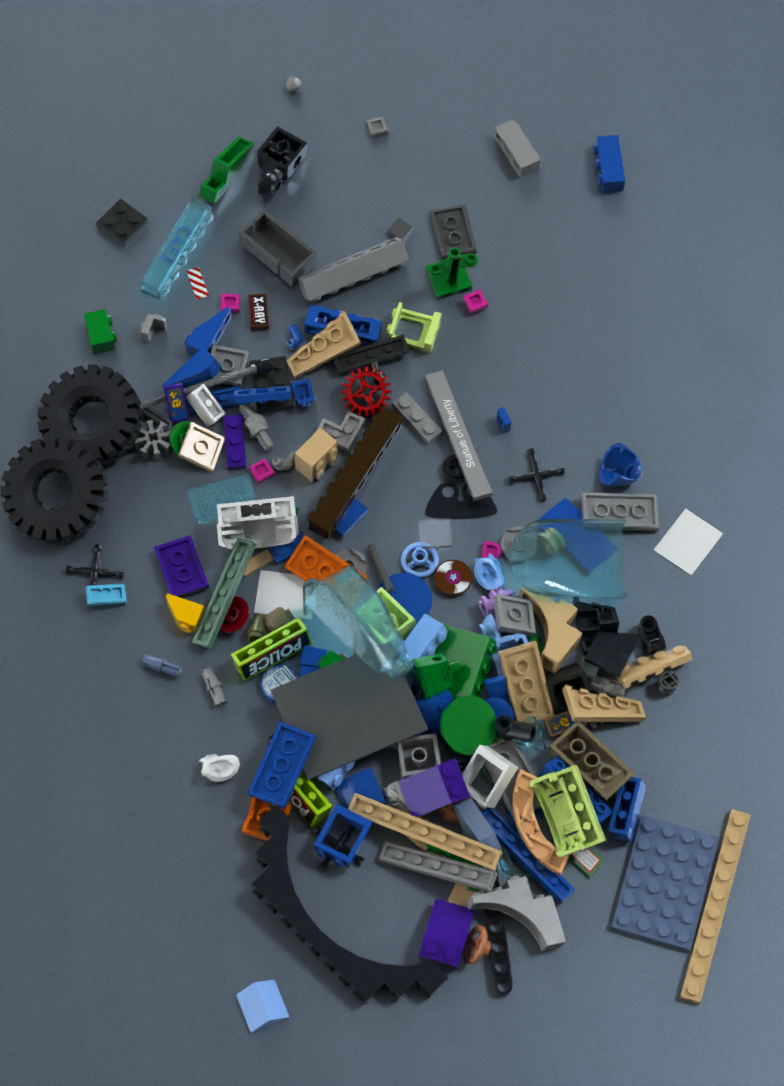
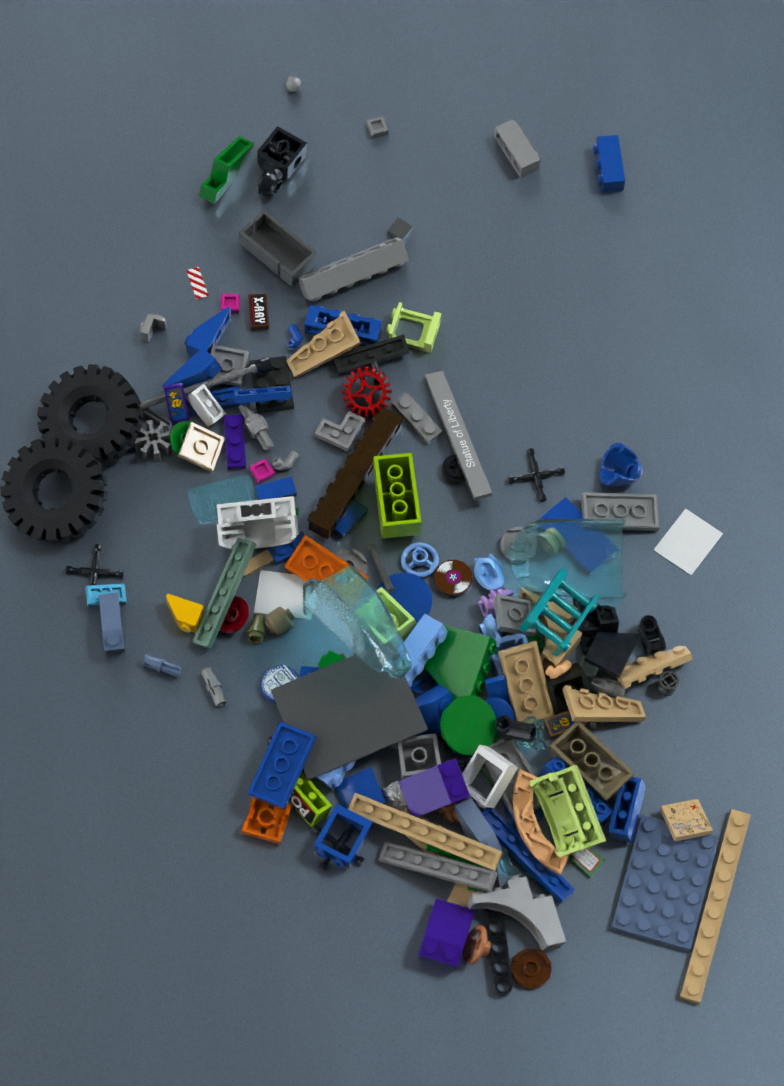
(99, 331): green brick -> none
(111, 623): none -> sand blue slope
(122, 222): pearl dark grey plate -> none
(176, 249): clear light blue brick -> none
(181, 567): dark purple plate -> none
(219, 767): white hat -> none
(262, 1005): light blue slope -> none
(271, 649): brick -> none
(276, 489): none -> blue tile
(303, 392): blue bracket -> none
(311, 656): blue brick -> none
(316, 455): tan brick -> none
(361, 974): black arch -> none
(396, 495): none -> lime brick
(434, 674): green torso -> none
(435, 533): clear piece -> none
(450, 274): green piece -> none
(452, 230): dark grey tile -> none
(452, 508): black piece -> none
(475, 301): dark pink plate -> none
(493, 548): dark pink tile -> none
(503, 420): blue tile -> none
(531, 968): none -> reddish brown tile
(542, 608): none -> teal fence
(559, 670): none -> light nougat arm
(686, 820): none -> tan tile

